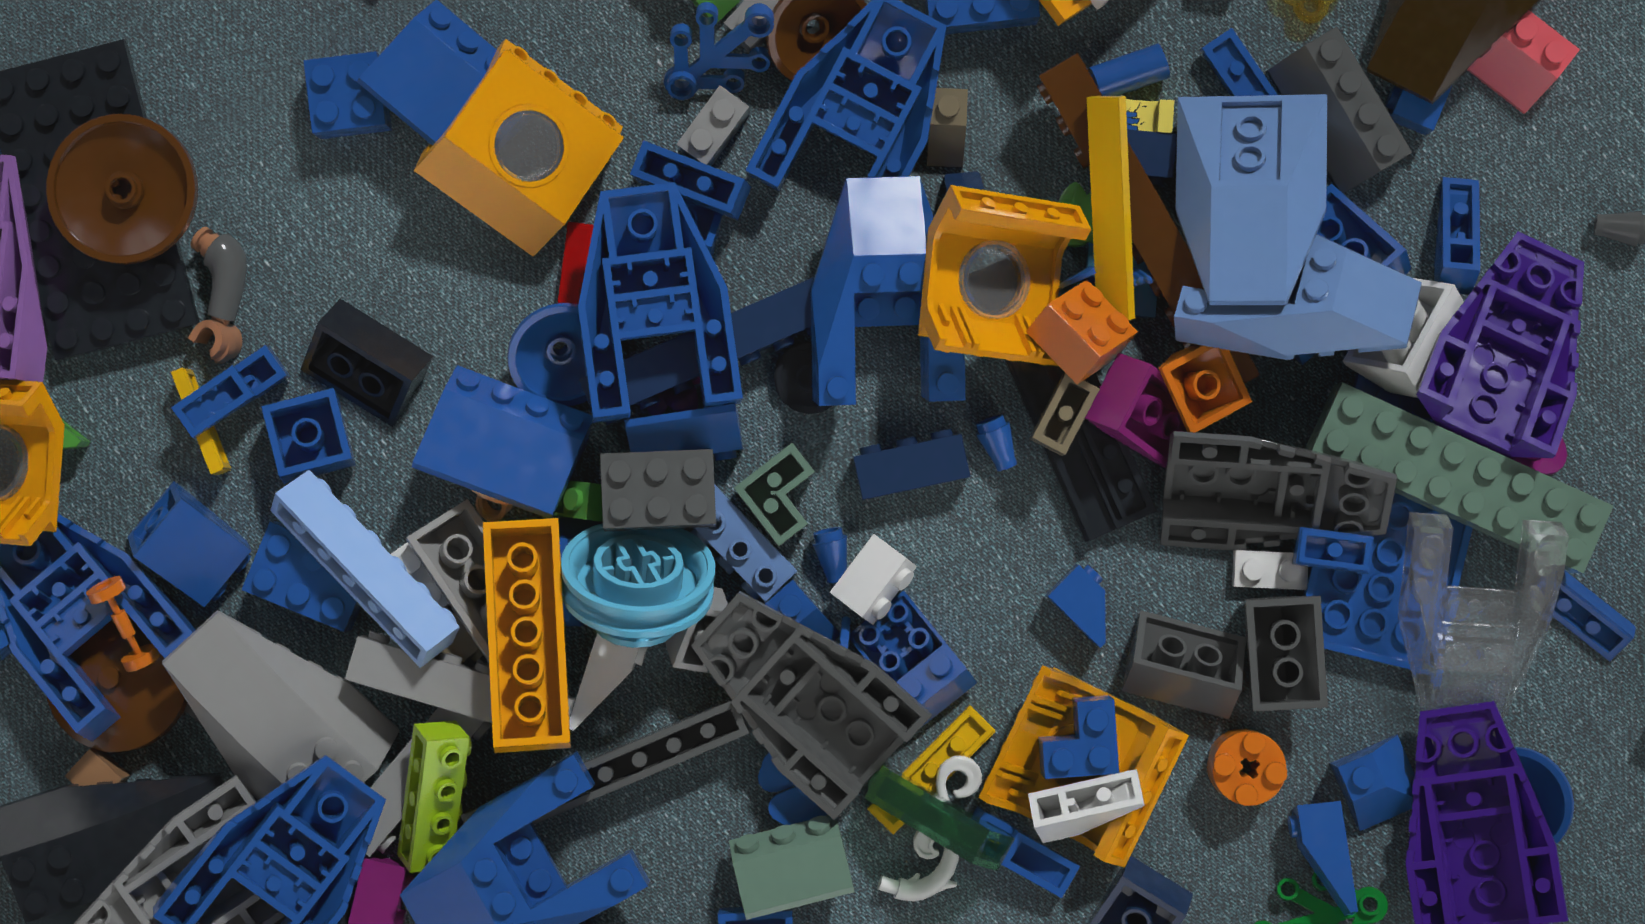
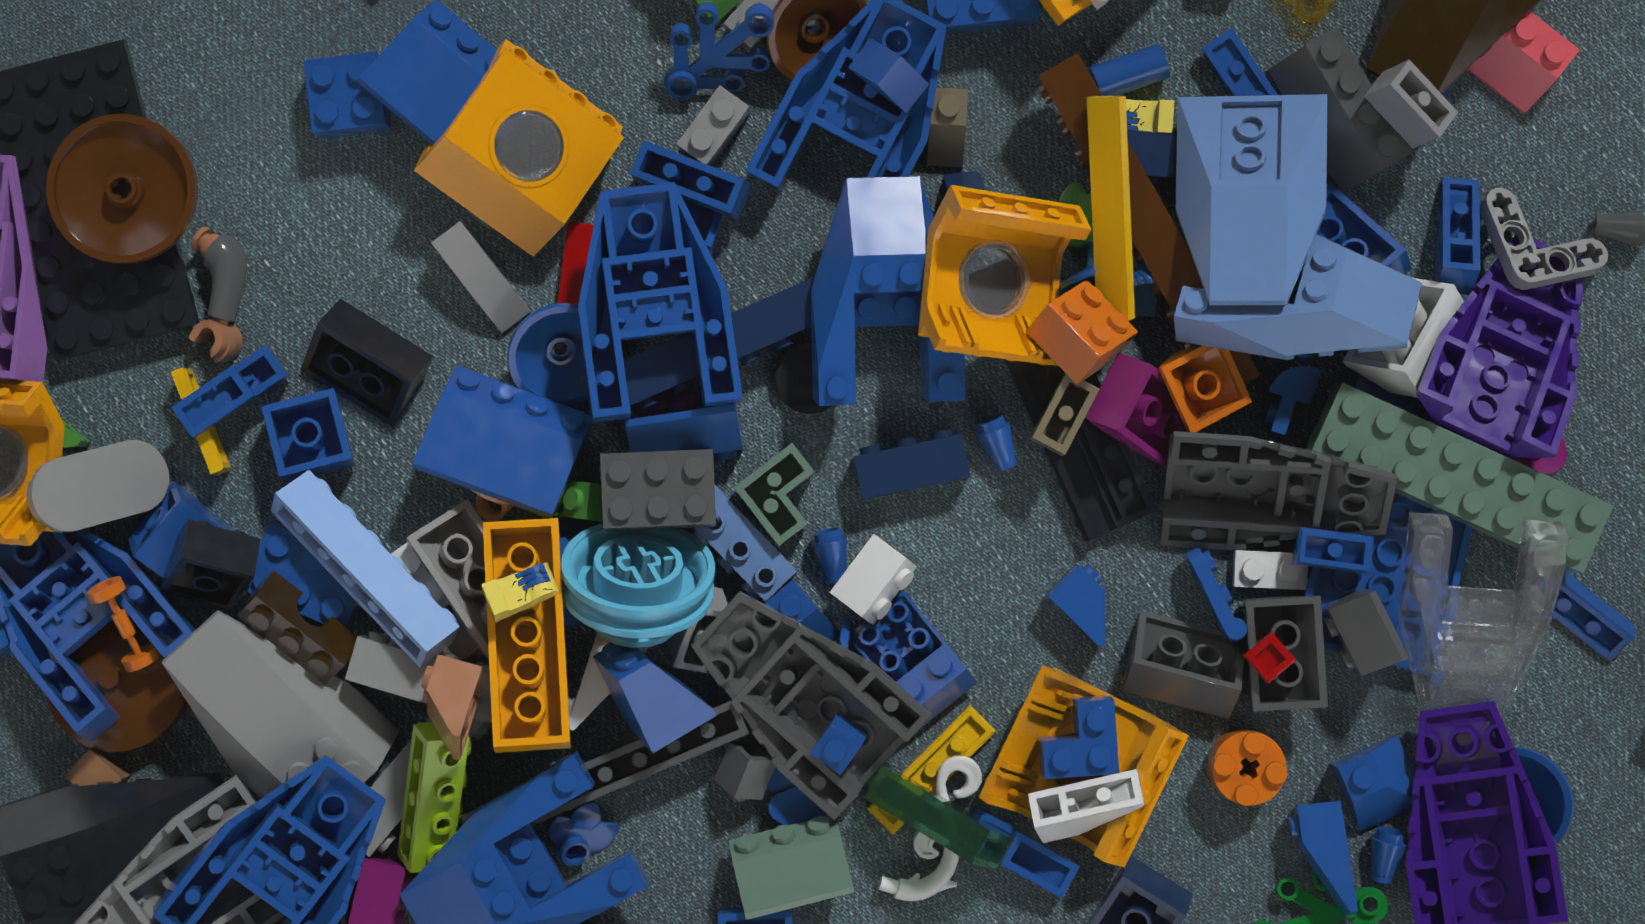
(98, 486): none -> light grey tile
(211, 564): none -> black slope
(275, 616): none -> dark brown arch
(452, 699): none -> nougat slope
(481, 277): none -> light grey slope
(519, 591): none -> light yellow leg
(580, 833): none -> blue plate
(649, 697): none -> blue slope
(745, 771): none -> dark grey brick
(839, 743): none -> blue brick
(889, 75): none -> blue slope
(1216, 595): none -> blue plate
(1269, 657): none -> red tile
(1289, 388): none -> blue brick
(1363, 632): none -> dark grey slope
(1386, 853): none -> blue cone
(1411, 104): none -> light grey brick
(1527, 255): none -> light grey beam

